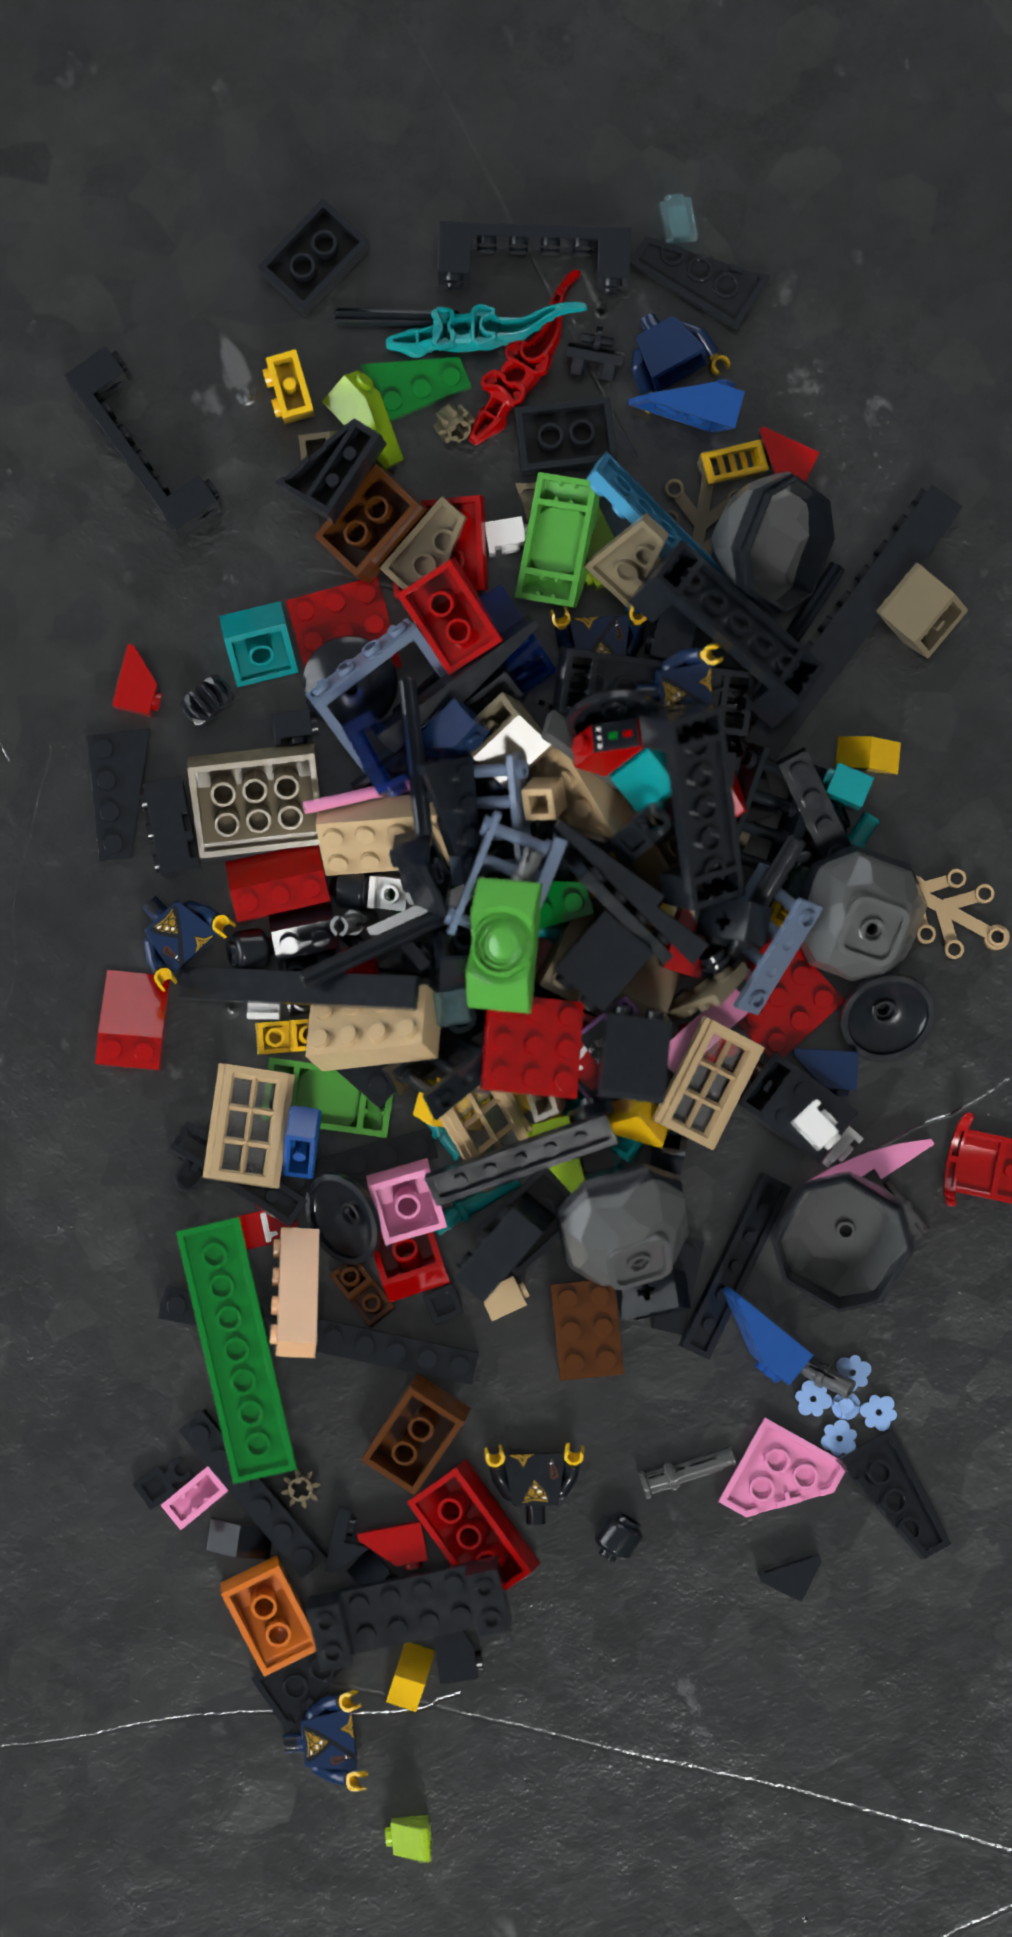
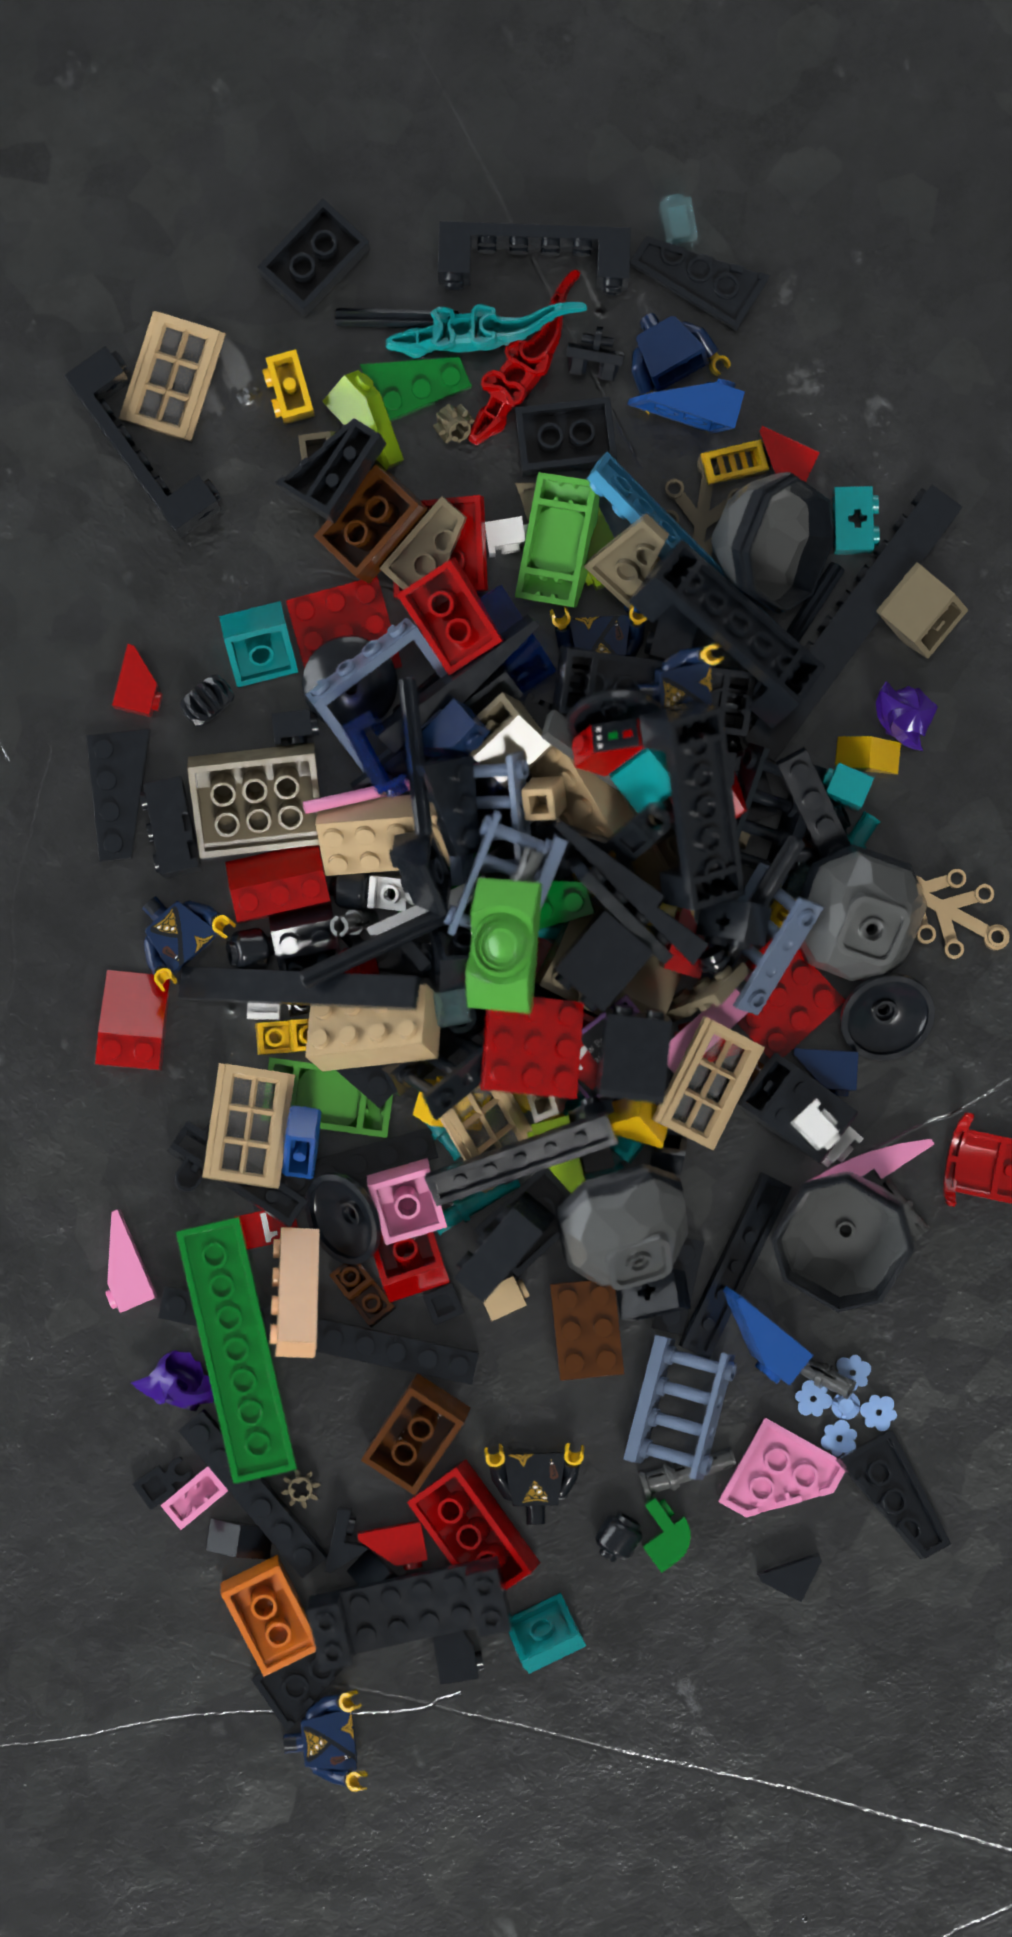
(126, 1271): none -> bright pink slope
(172, 376): none -> tan piece
(178, 1382): none -> dark purple hair
(410, 1676): yellow slope -> none
(410, 1837): lime slope -> none
(545, 1633): none -> teal bracket
(649, 1415): none -> sand blue fence
(672, 1541): none -> green brick
(847, 537): none -> teal brick
(905, 714): none -> dark purple hair

